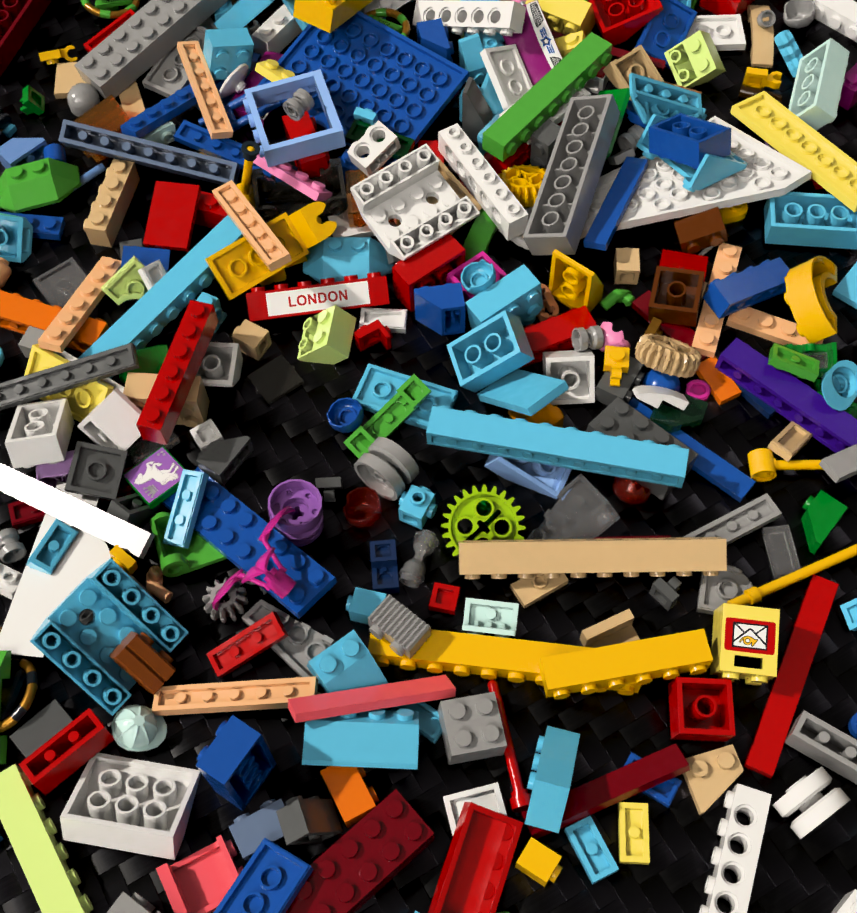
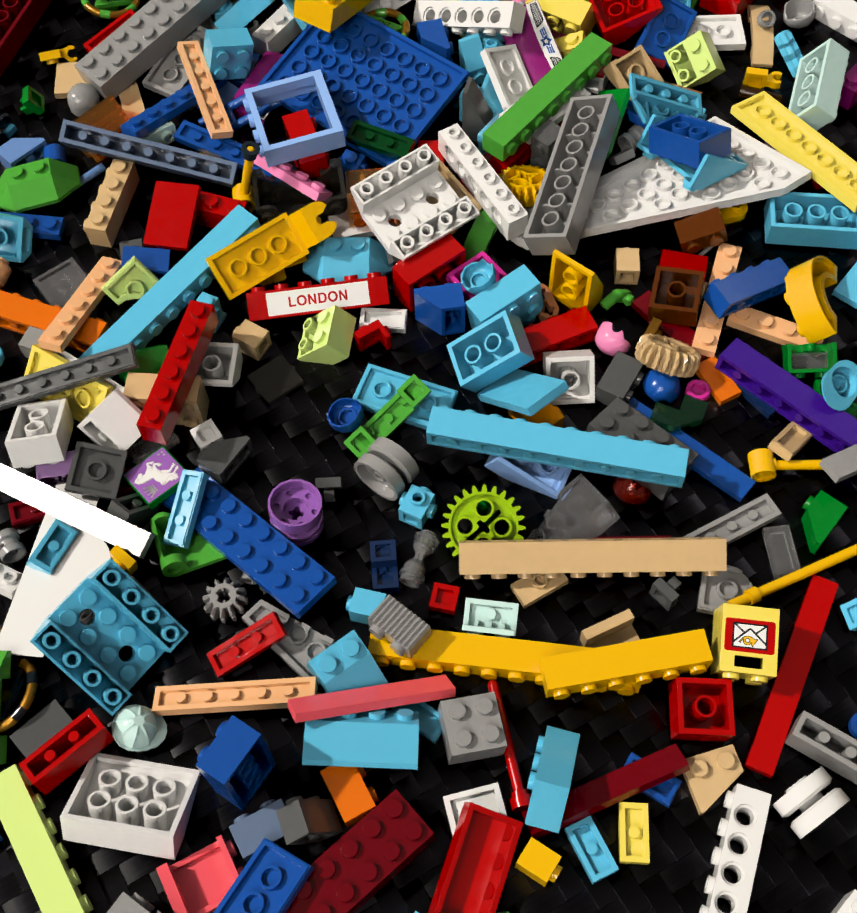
(143, 662): dark orange brick -> none
(152, 273): white tile -> none
(154, 584): light nougat arm -> none
(234, 81): white dish -> none
(252, 226): light nougat plate -> none
(272, 70): light yellow plate -> none
(276, 579): dark pink plant -> none
(296, 106): light grey wheel -> none
(362, 507): clear red hair -> none
(365, 115): medium azure plate -> none
(378, 152): white brick -> none
(587, 338): light grey wheel -> none
(615, 203): blue tile -> none
(616, 362): yellow plate -> none
(655, 395): white slope -> none
(794, 362): bright green plate -> none

